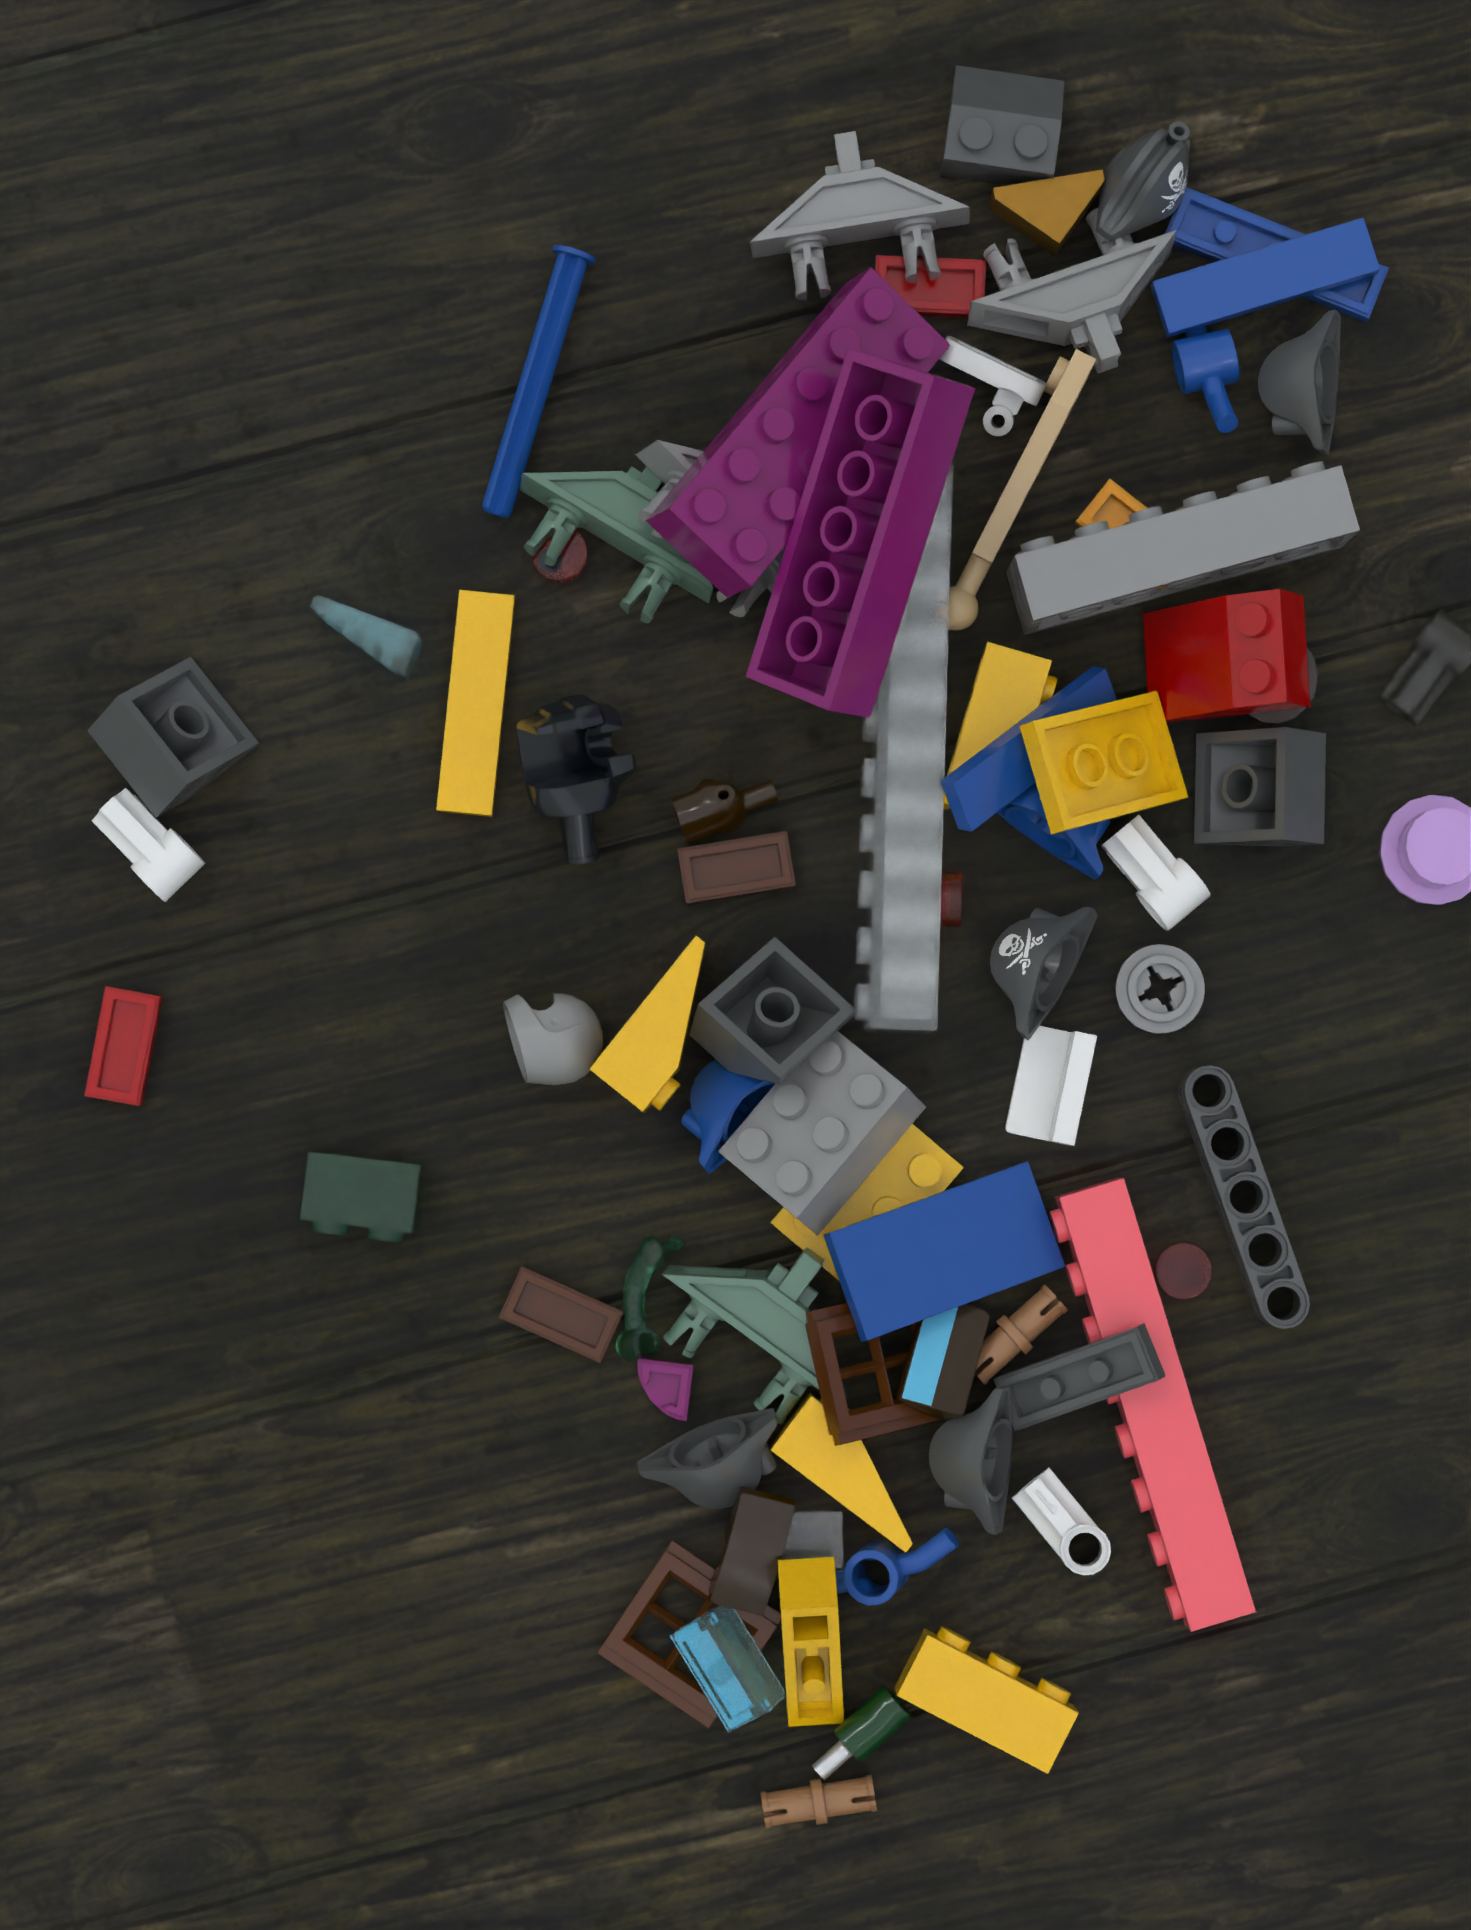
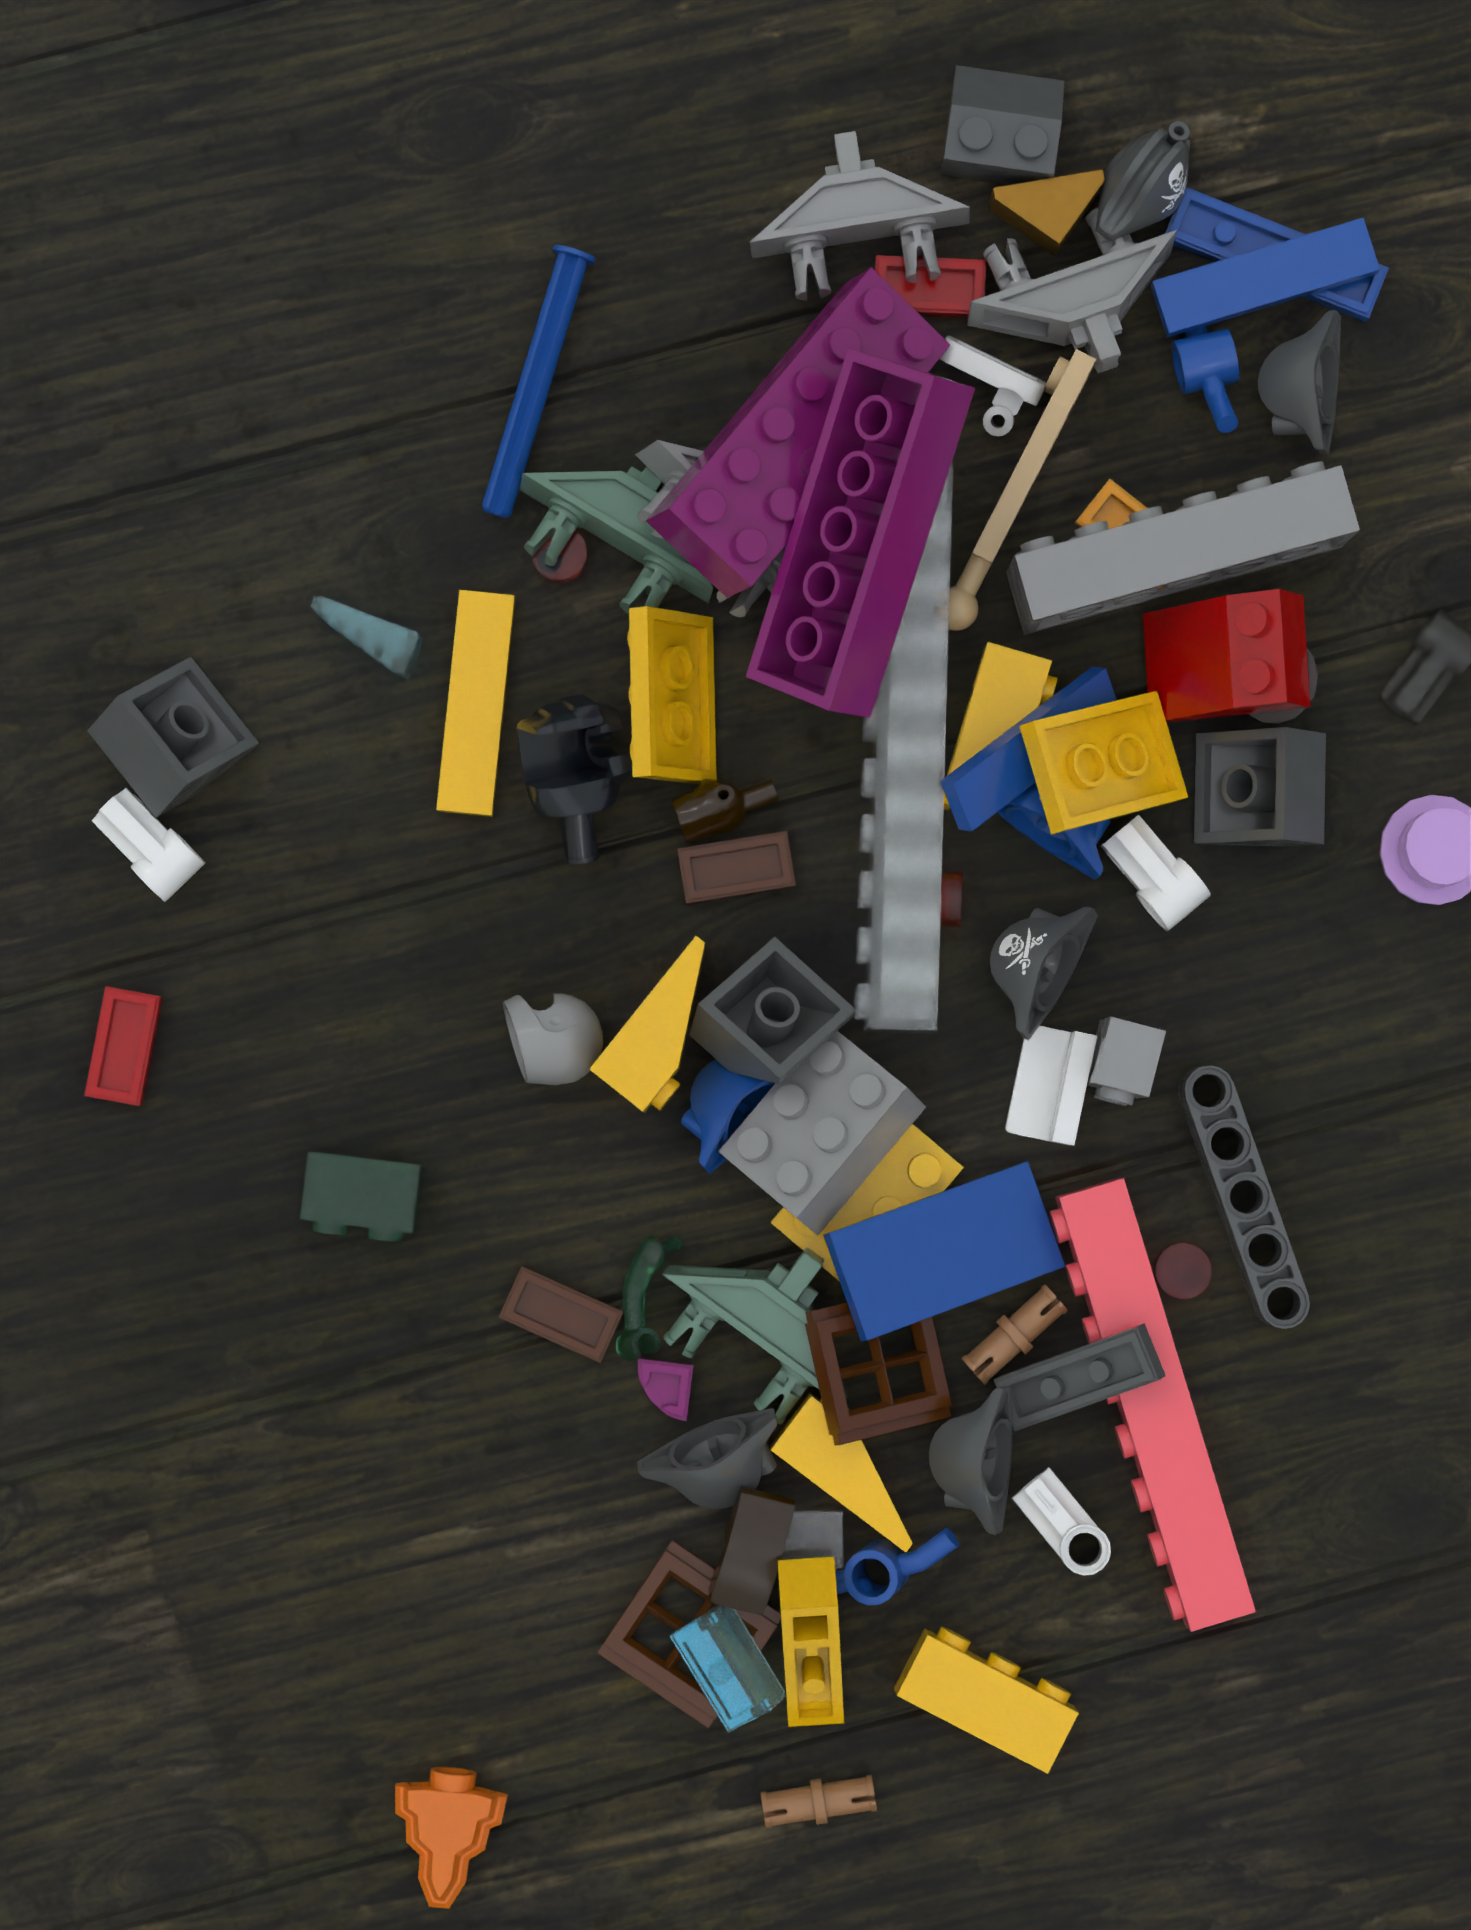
(447, 1827): none -> orange rock
(672, 695): none -> yellow plate
(864, 1731): dark green piece -> none
(943, 1361): dark brown slope -> none
(1124, 1060): none -> light grey brick
(1184, 998): light grey gear -> none

